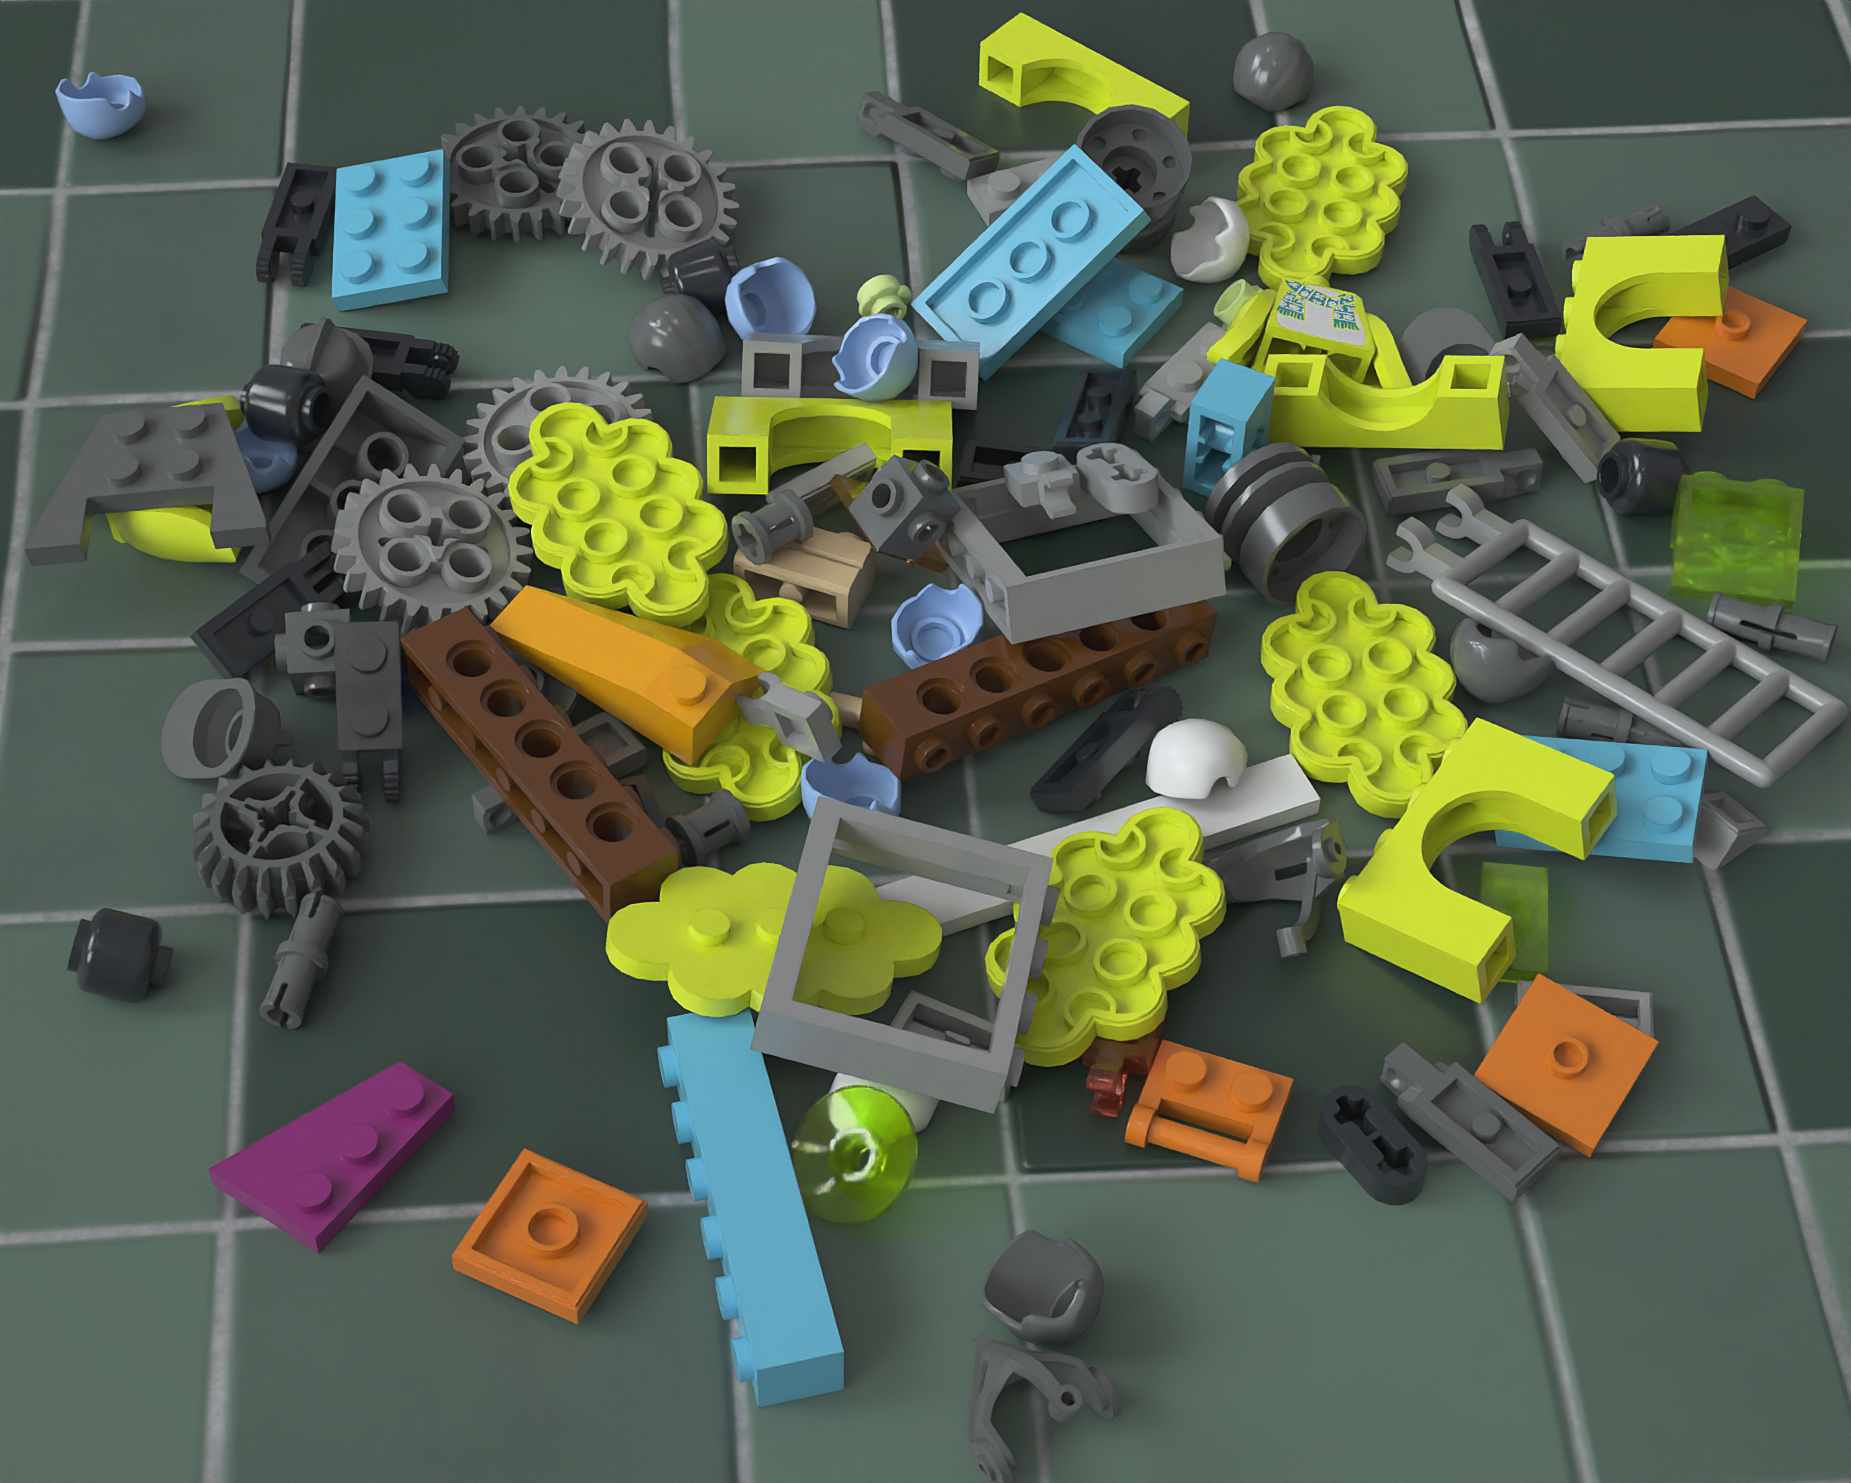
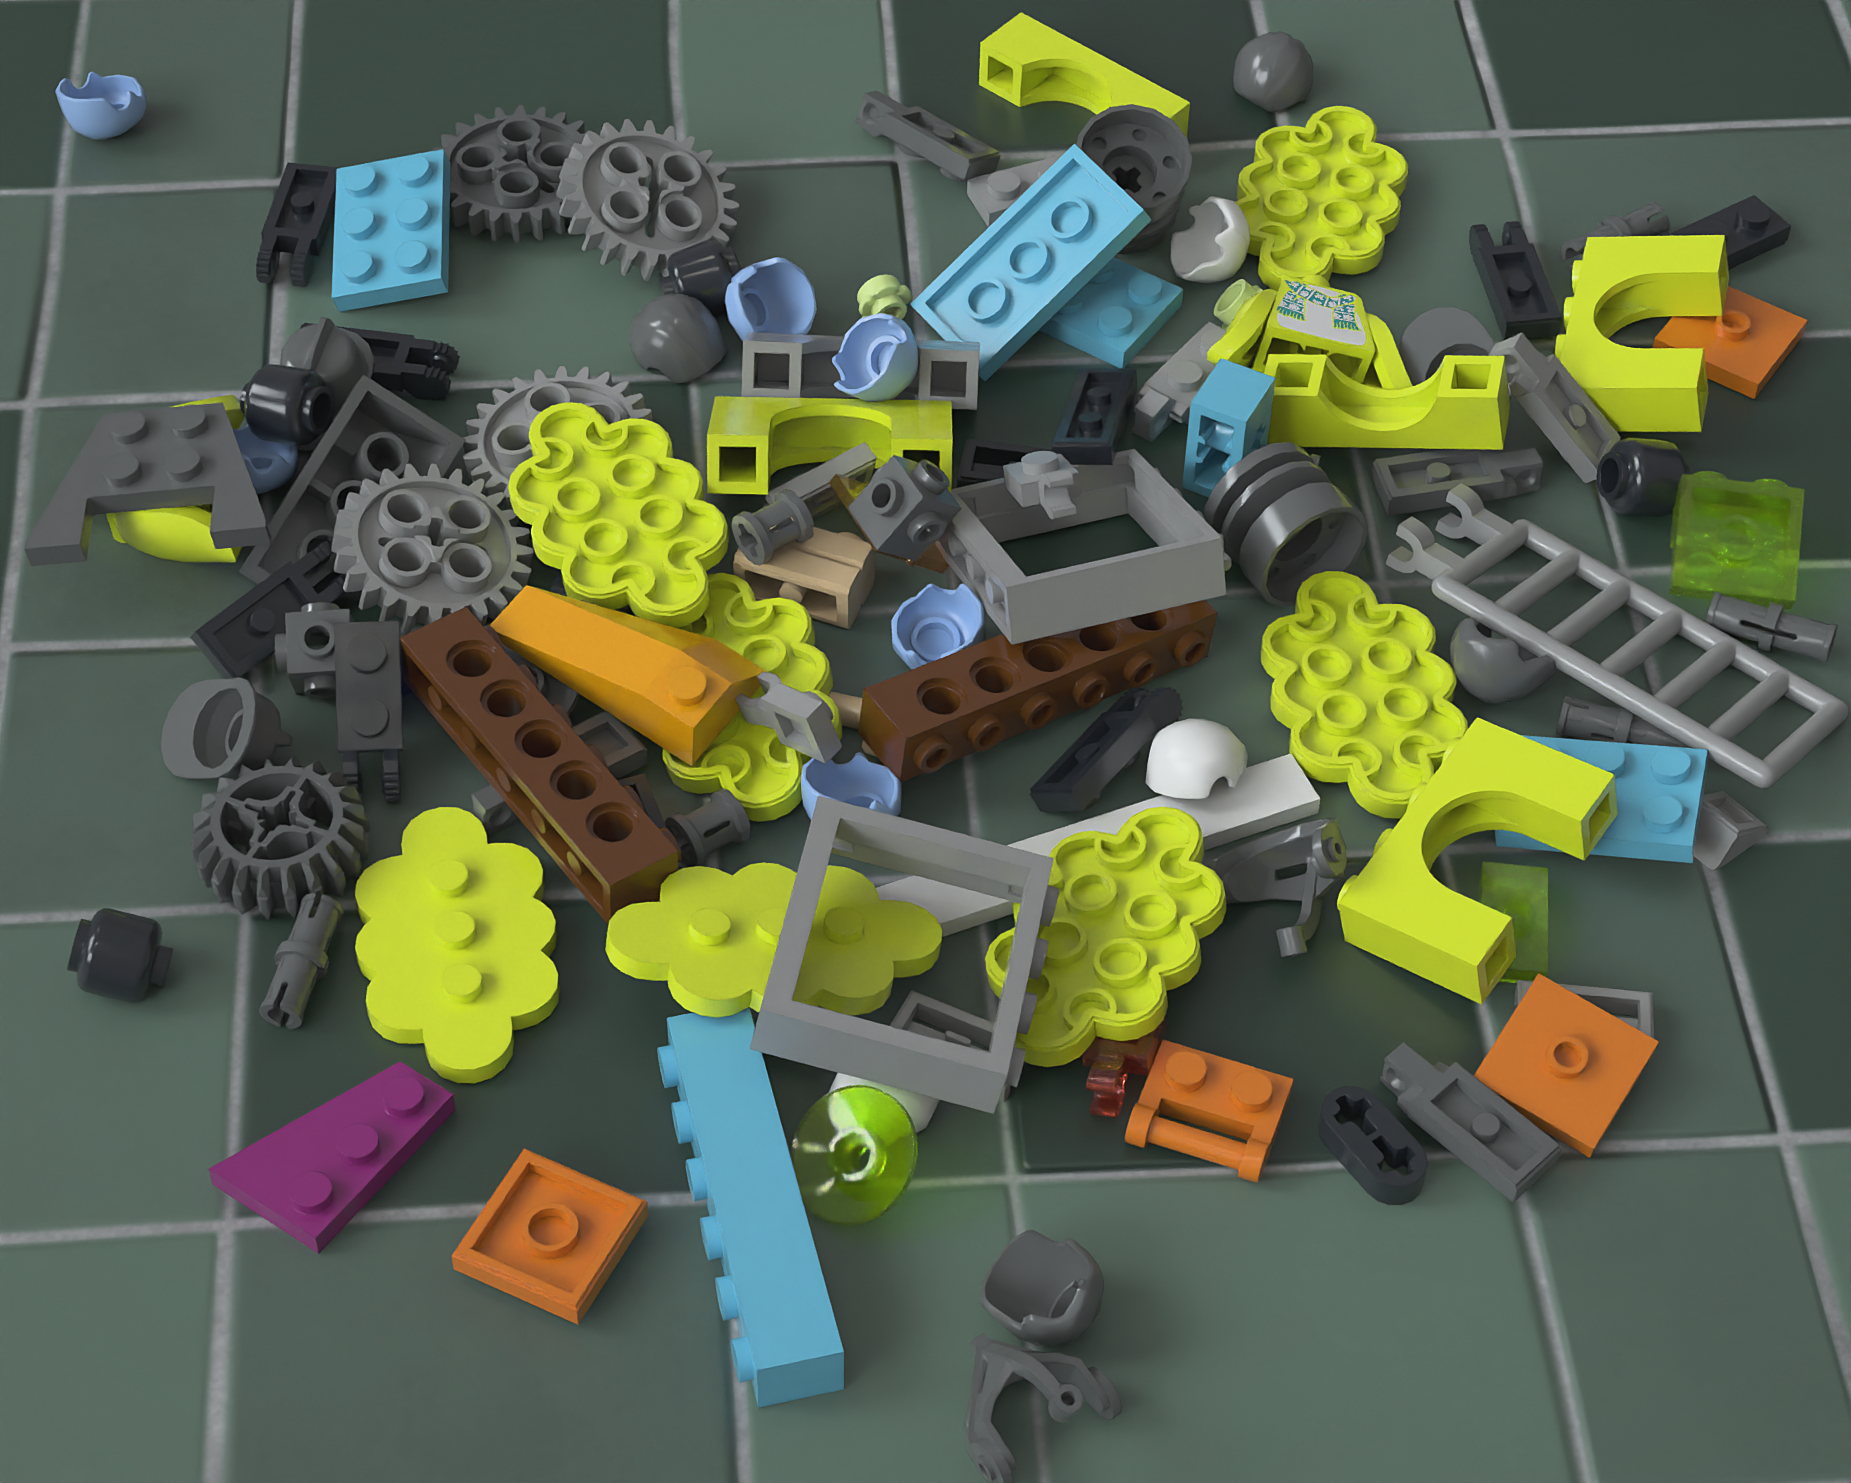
(456, 944): none -> neon yellow plate
(1118, 478): light grey beam -> none

